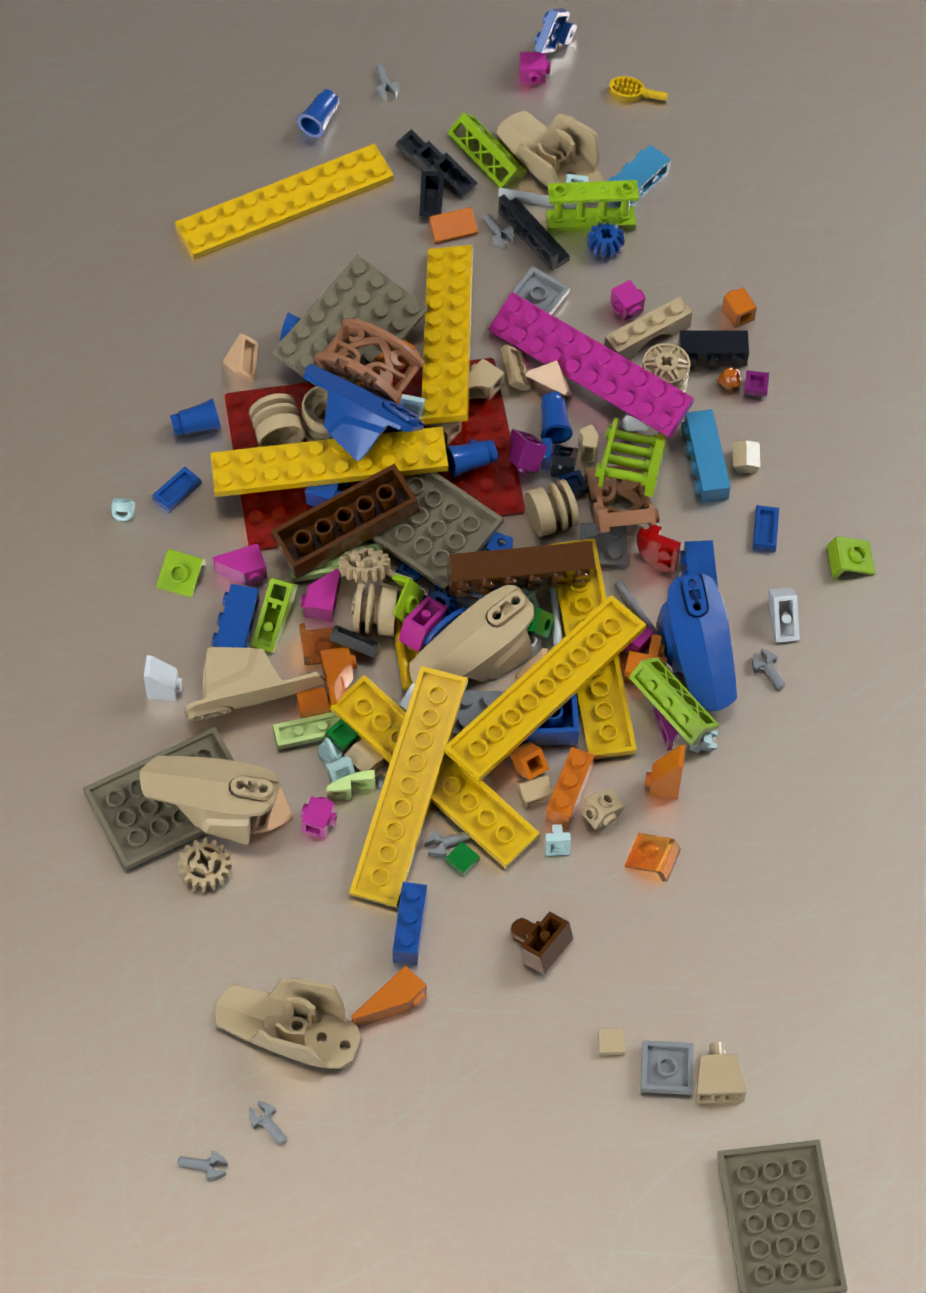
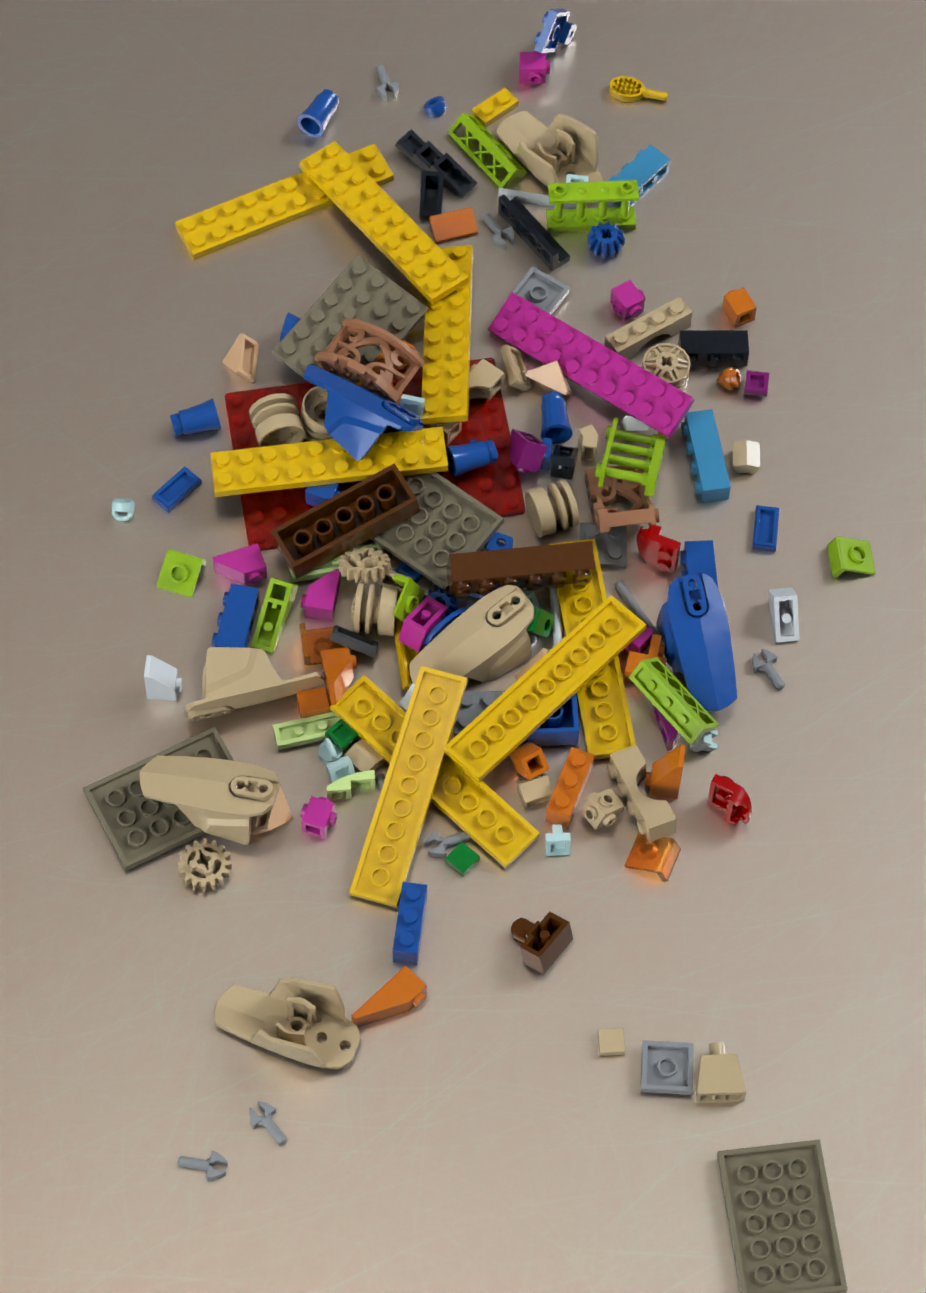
(384, 222): none -> yellow plate
(436, 106): none -> blue piece
(495, 107): none -> yellow plate
(575, 482): dark blue plate -> none
(653, 816): none -> tan arch
(730, 798): none -> red slope

